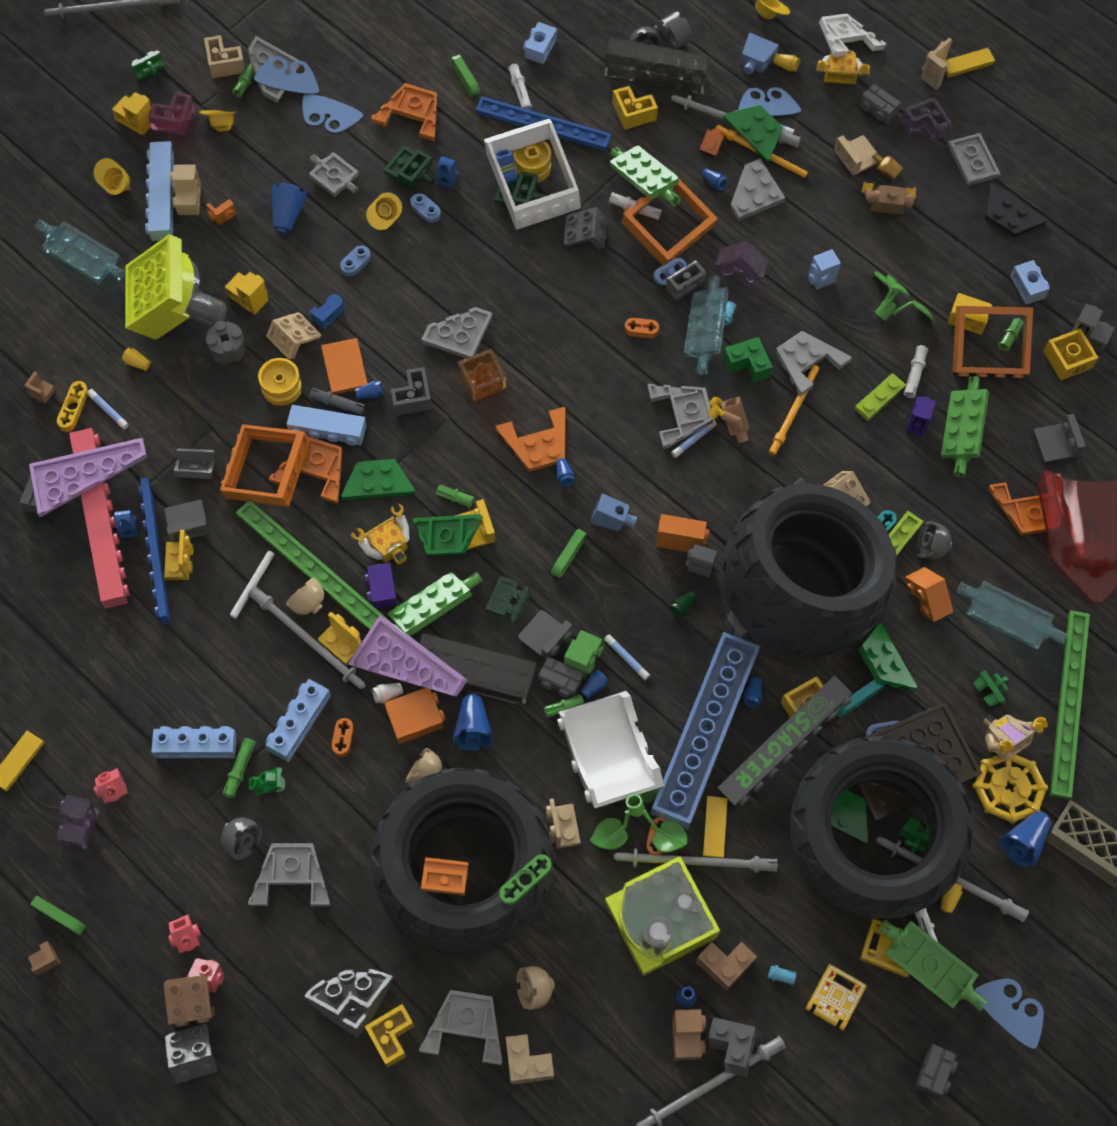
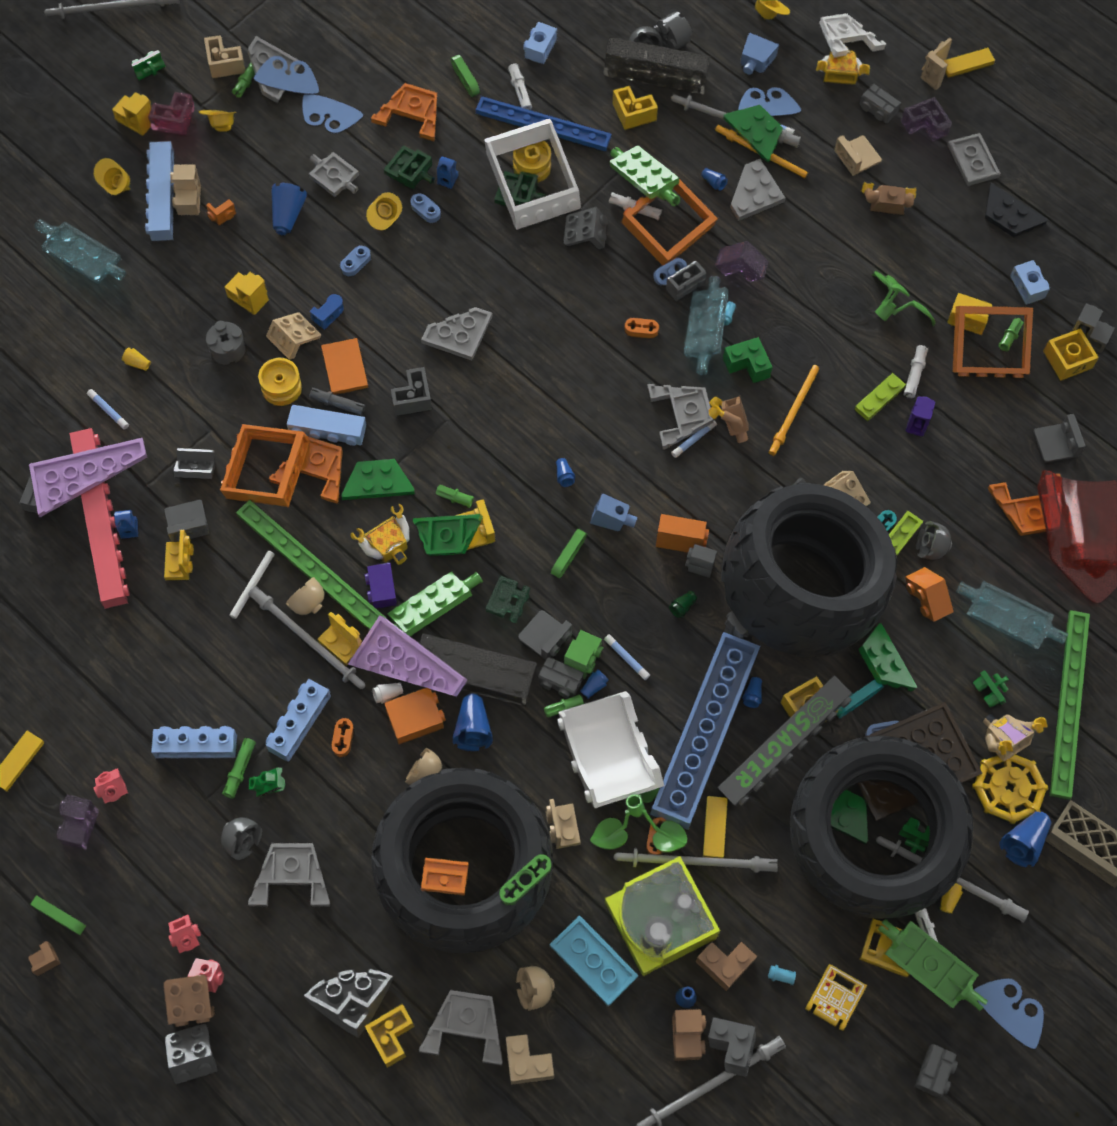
(38, 388): medium nougat panel -> none
(72, 398): yellow beam -> none
(154, 558): blue plate -> none
(165, 292): neon yellow piece -> none
(370, 390): blue cone -> none
(482, 375): clear orange brick -> none
(507, 166): blue leg -> none
(540, 448): orange wing -> none
(594, 961): none -> medium azure plate
(712, 141): orange bracket -> none
(787, 62): yellow cone -> none
(802, 353): light grey wing -> none
(824, 269): light blue brick -> none
(887, 166): pearl gold piece -> none
(965, 425): bright green plate -> none

